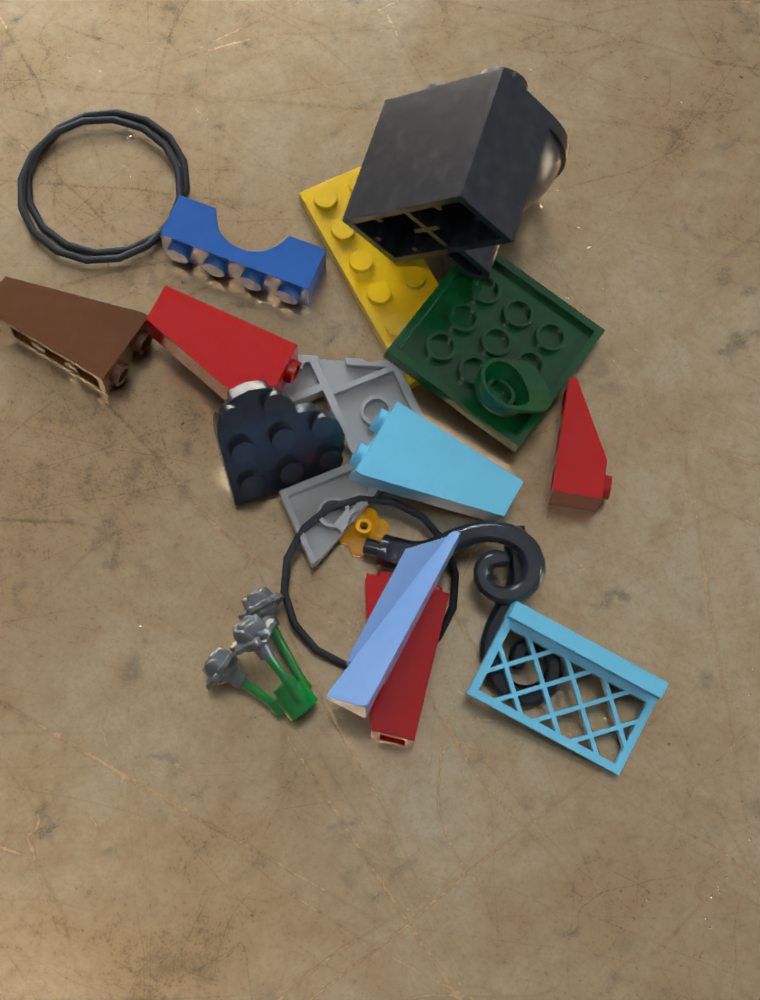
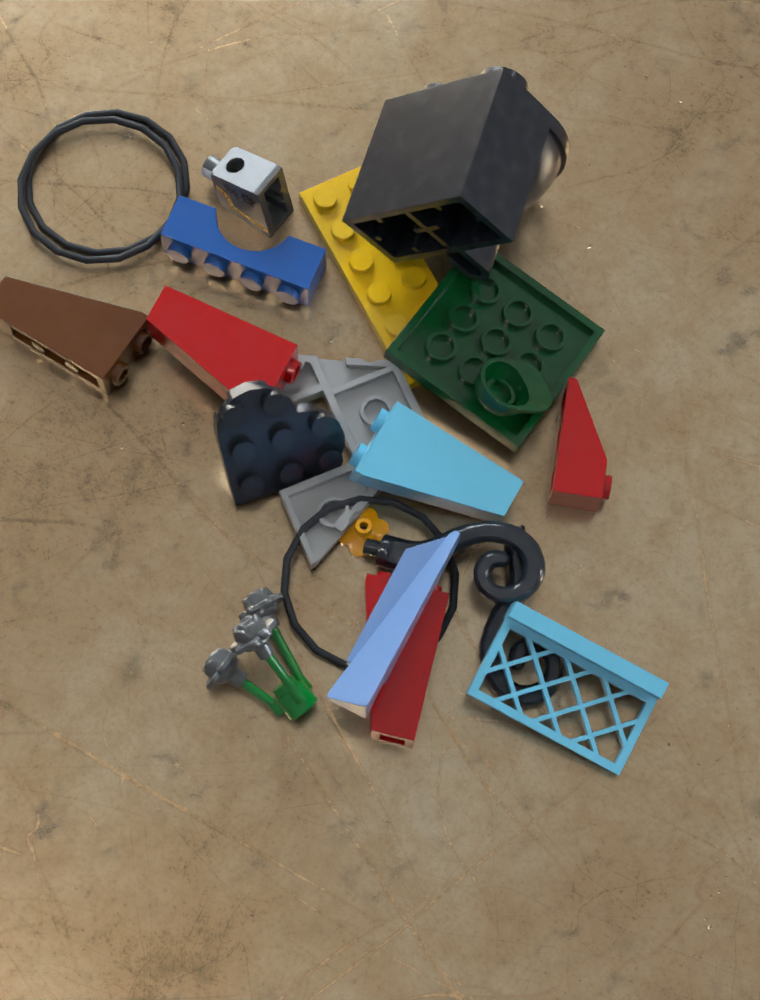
(250, 189): none -> dark grey torso

